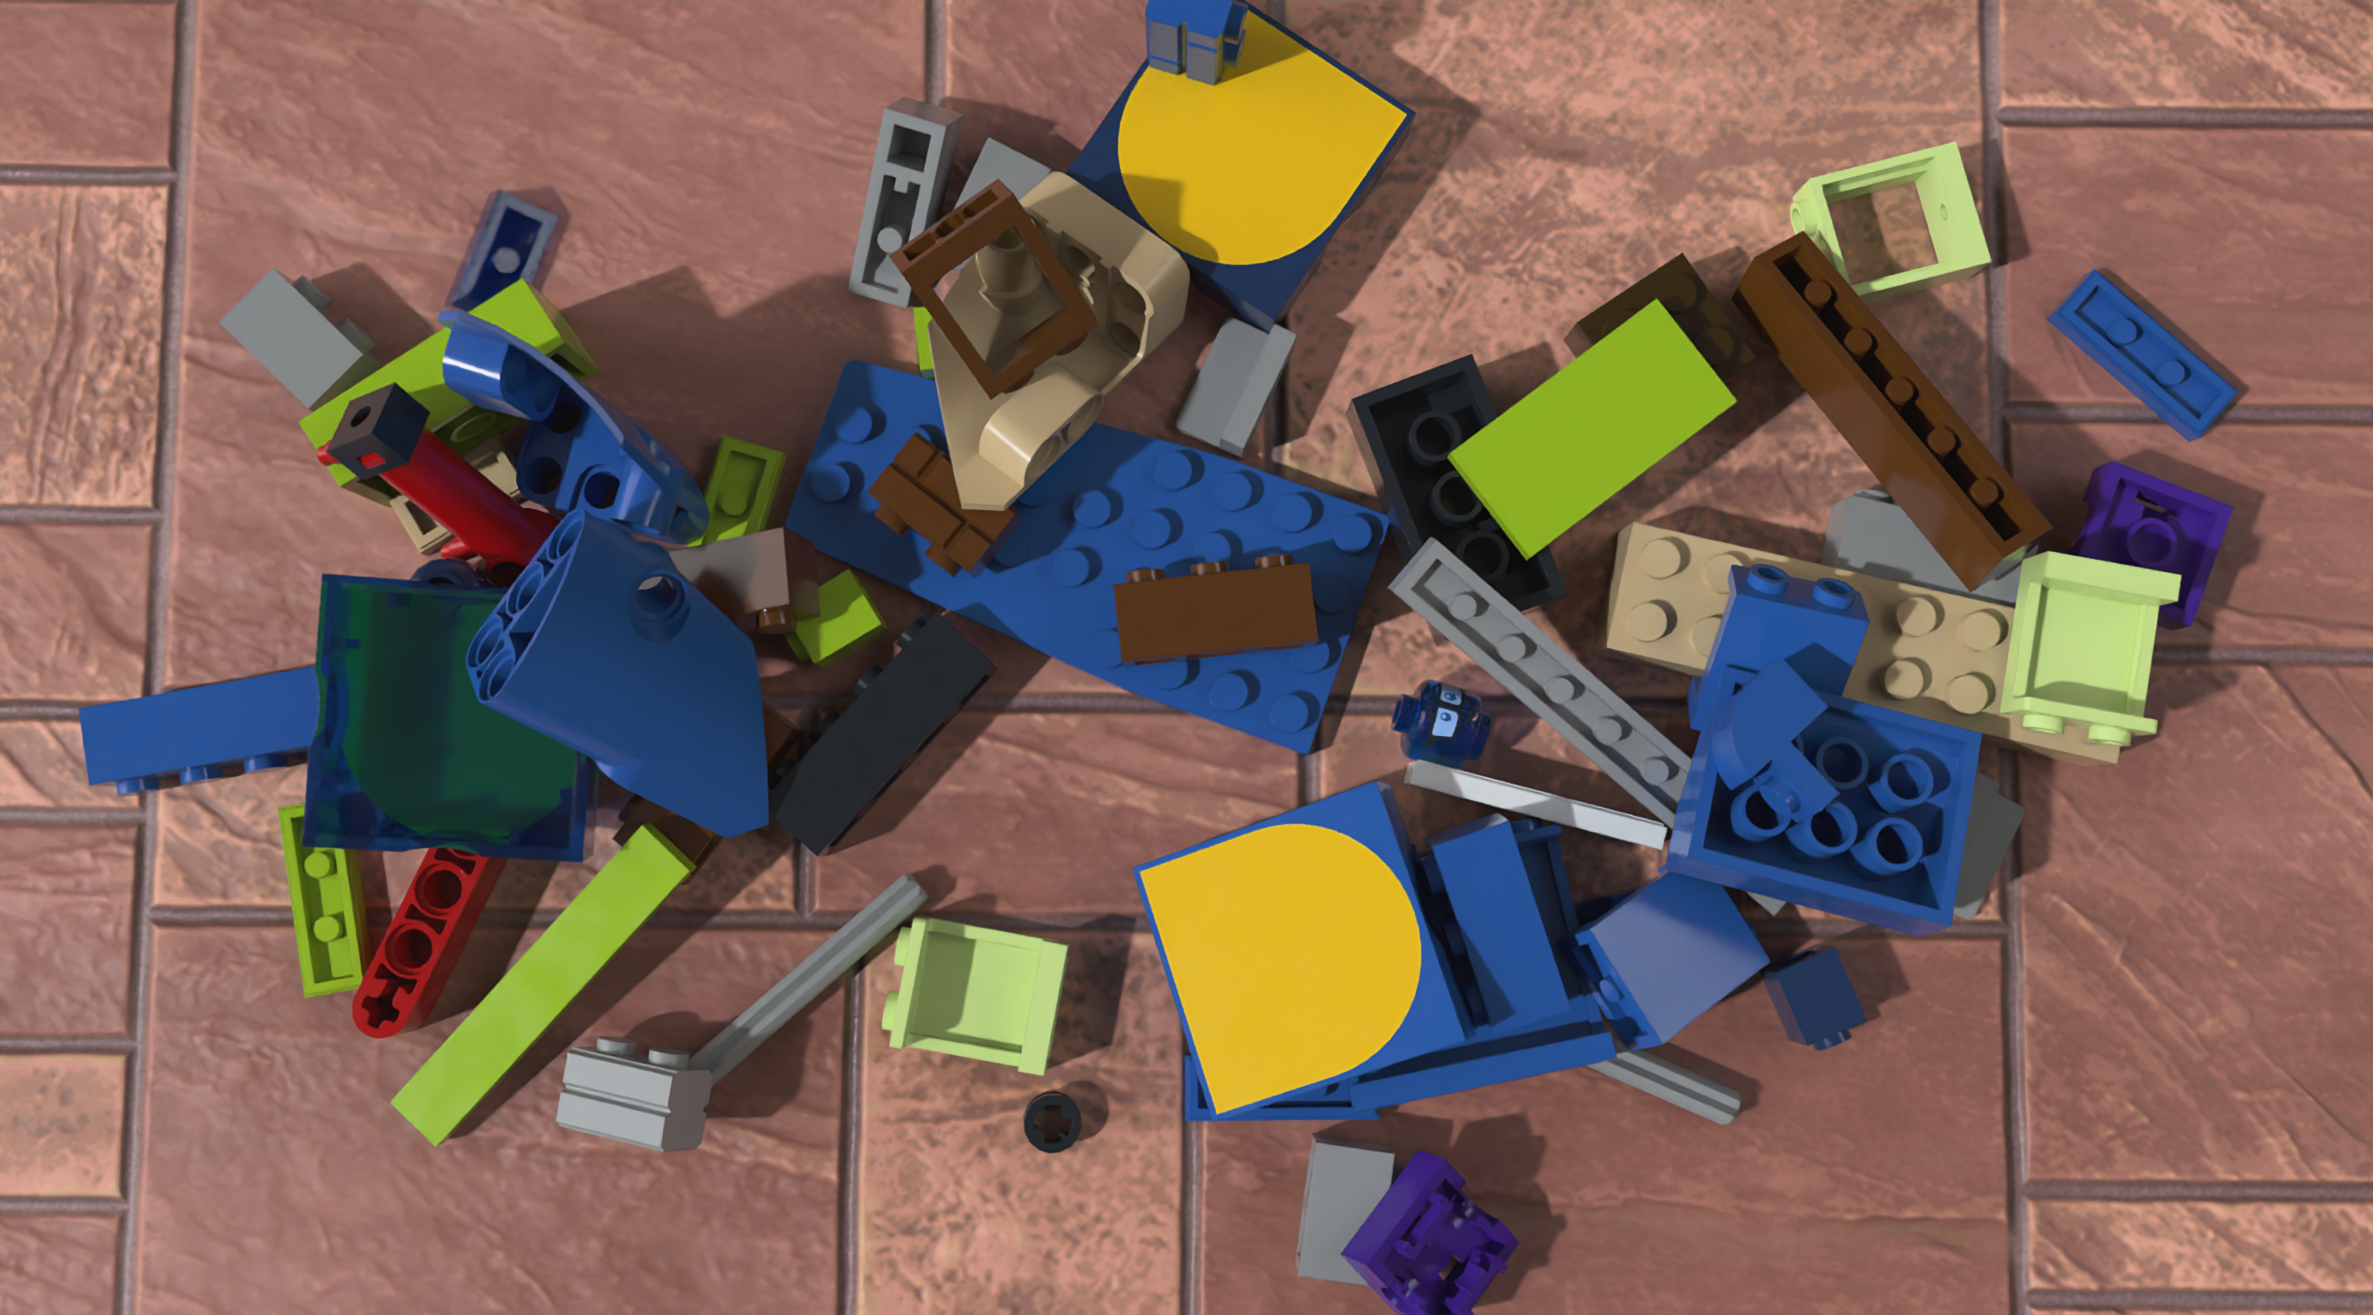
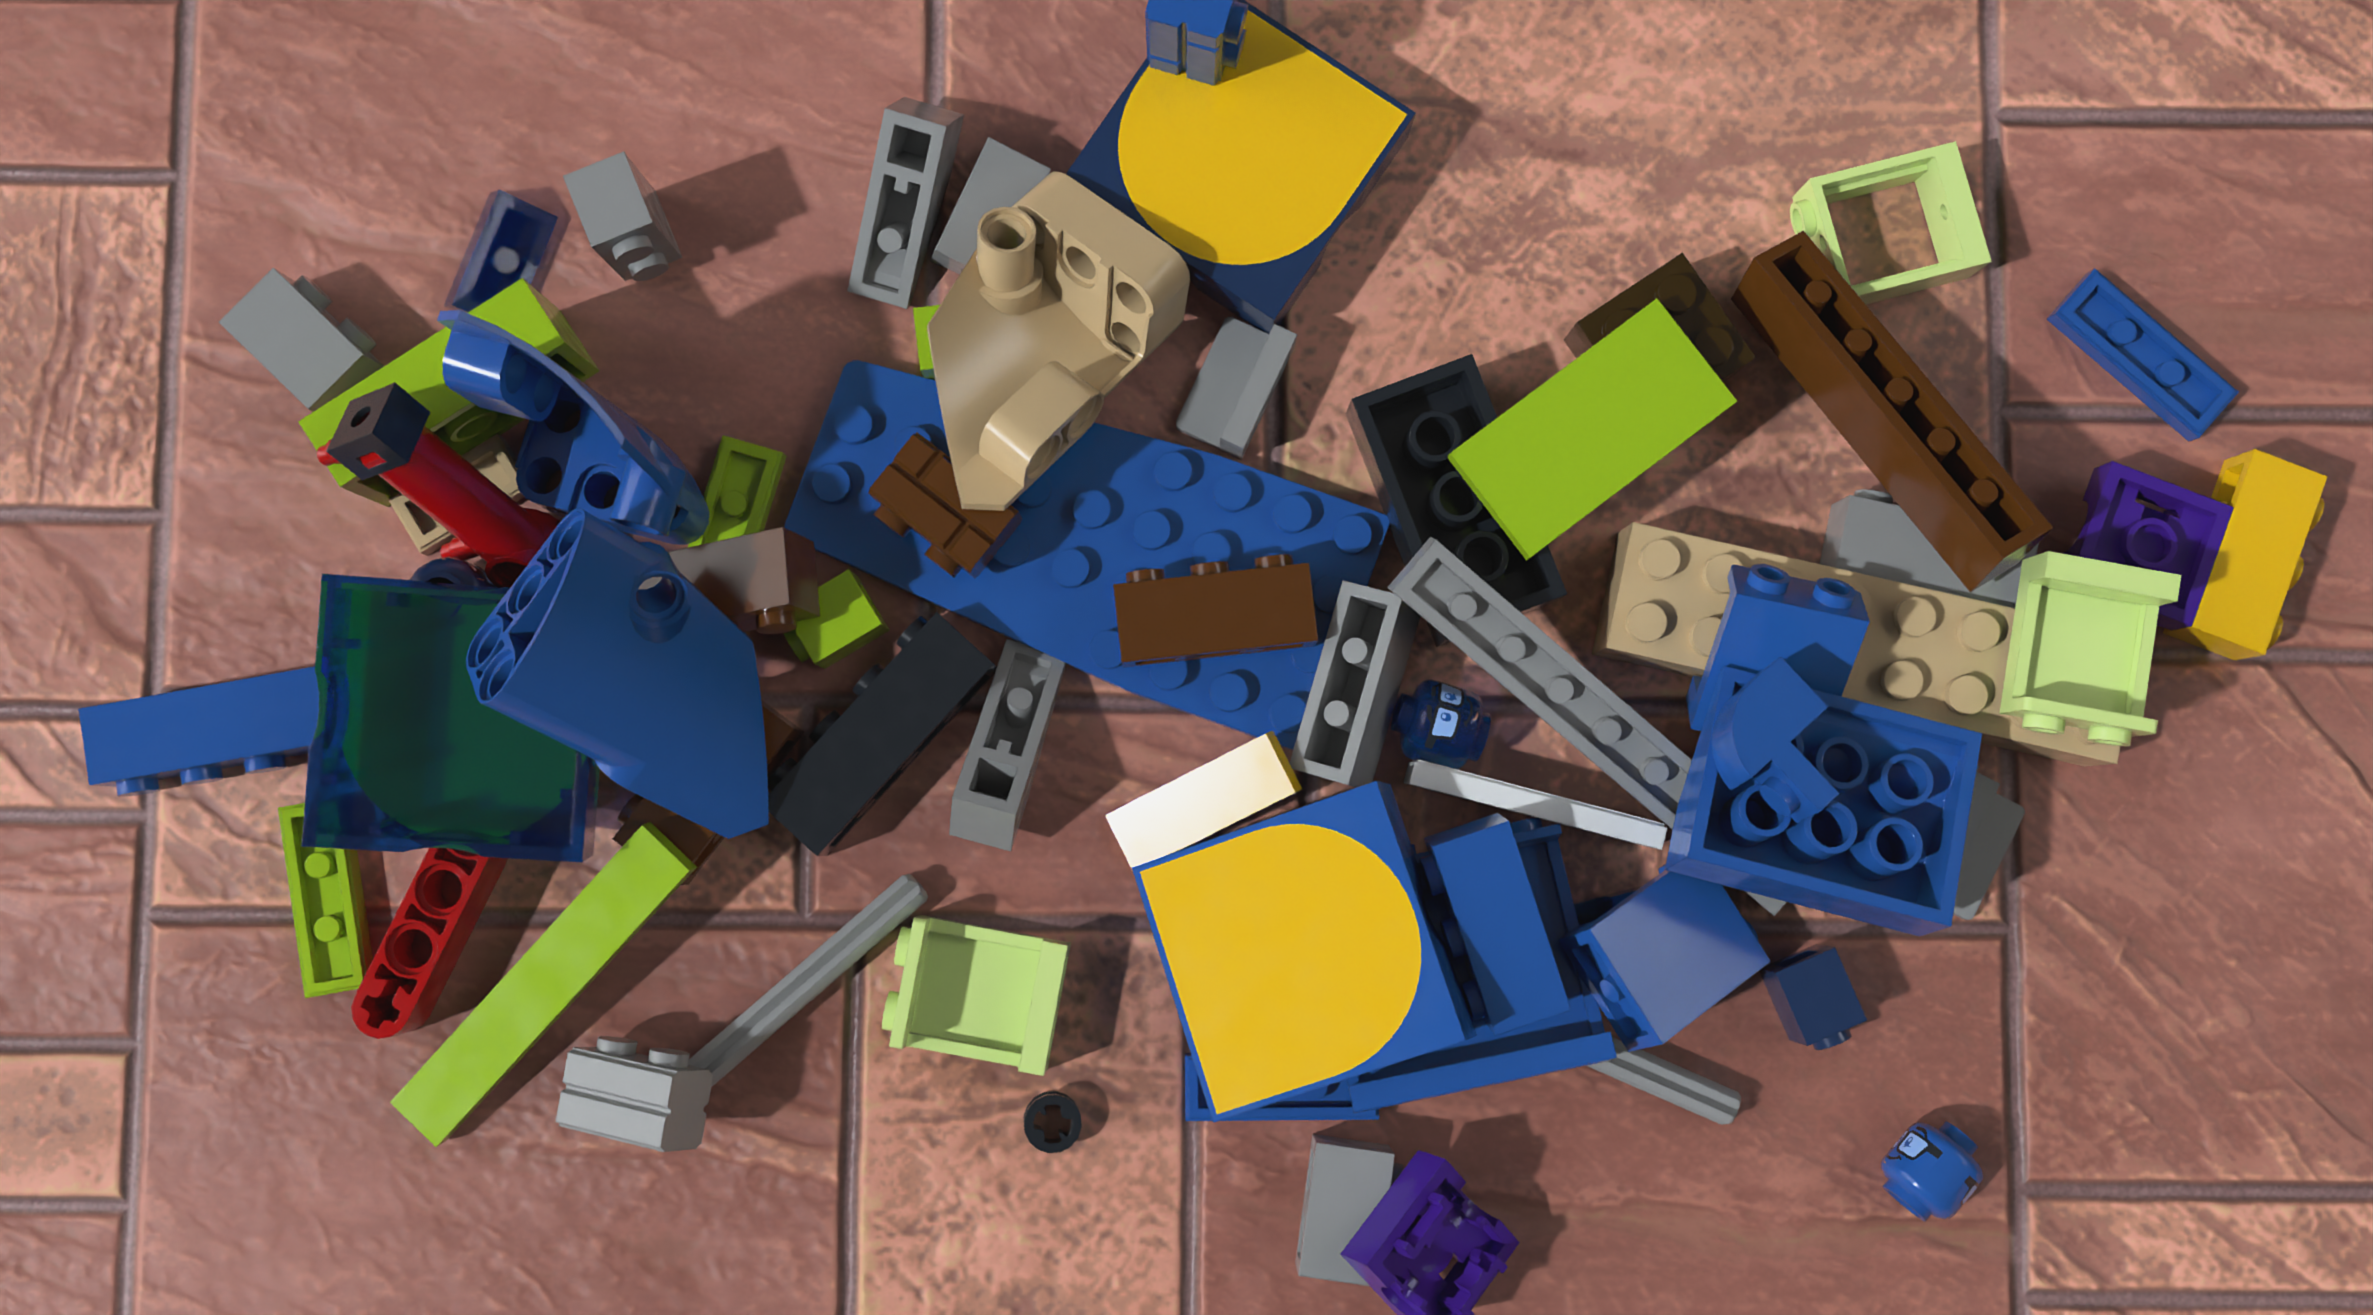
(623, 218): none -> light grey brick
(960, 237): reddish brown window -> none
(1006, 747): none -> light grey slope
(1204, 800): none -> tile
(1355, 685): none -> light grey brick
(1932, 1170): none -> blue head
(2258, 554): none -> yellow brick

